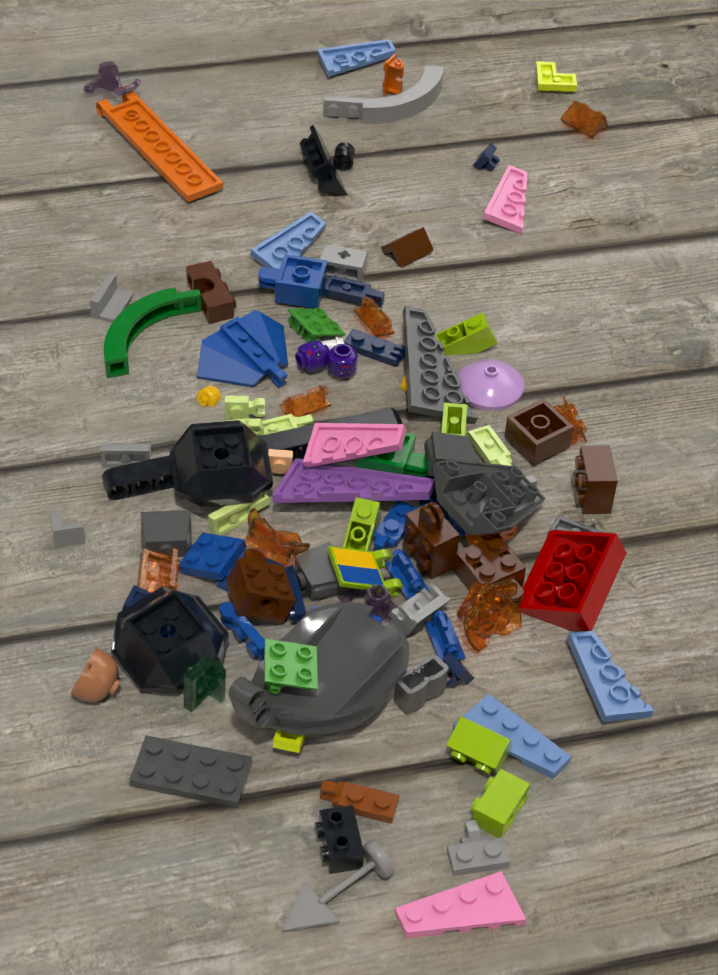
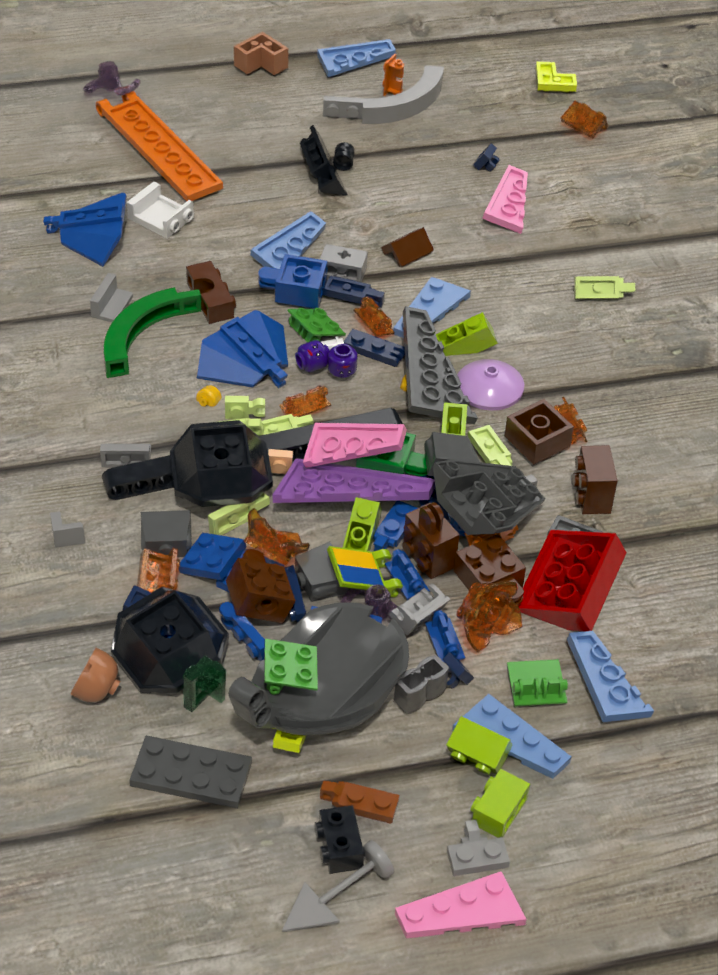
(91, 229): none -> blue panel
(158, 212): none -> white panel
(261, 52): none -> nougat brick
(437, 299): none -> medium blue wing
(537, 682): none -> bright green hinge
(601, 287): none -> yellowish green hinge

